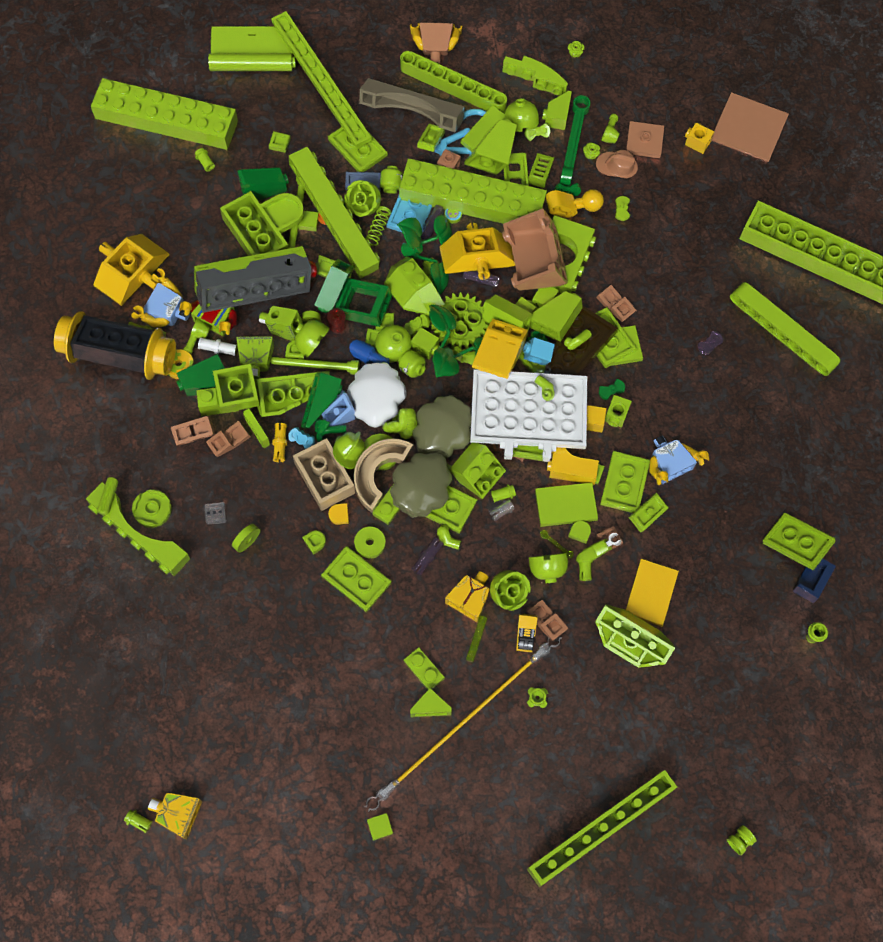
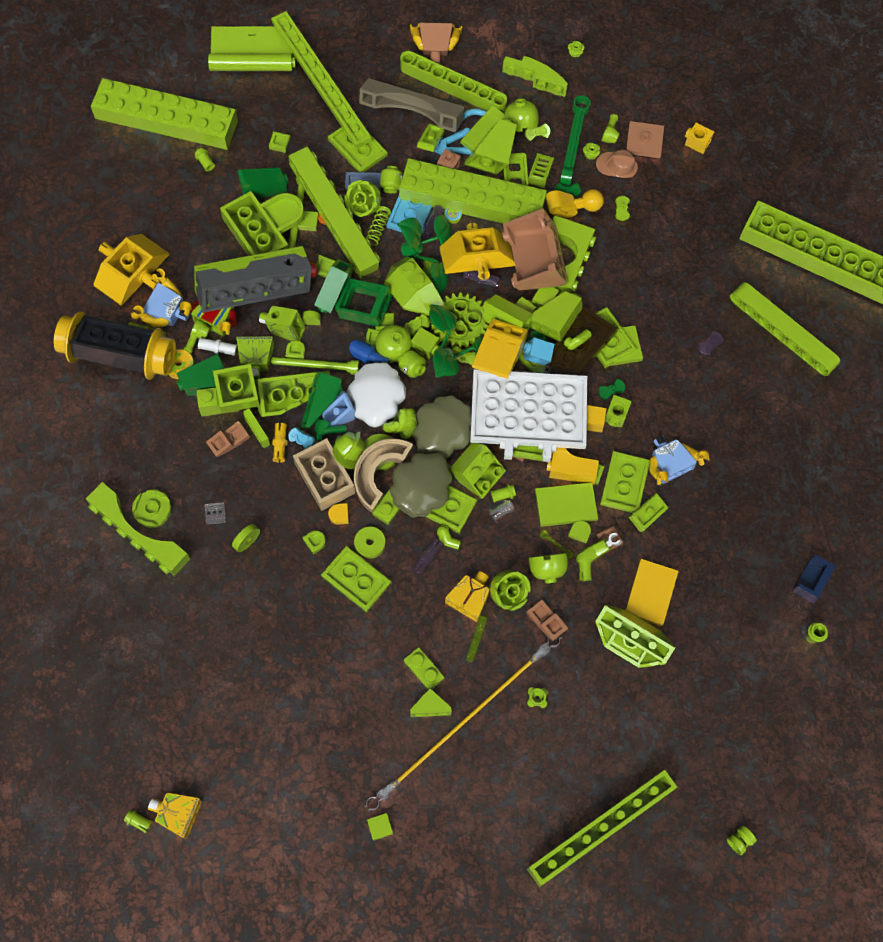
(107, 496): lime axle -> none
(193, 430): nougat brick -> none
(309, 336): lime cylinder -> none
(336, 320): clear red brick -> none
(526, 632): leg -> none
(547, 388): lime arm -> none
(557, 111): lime slope -> none
(618, 306): nougat slope -> none
(749, 127): nougat piece -> none
(799, 541): lime tile -> none

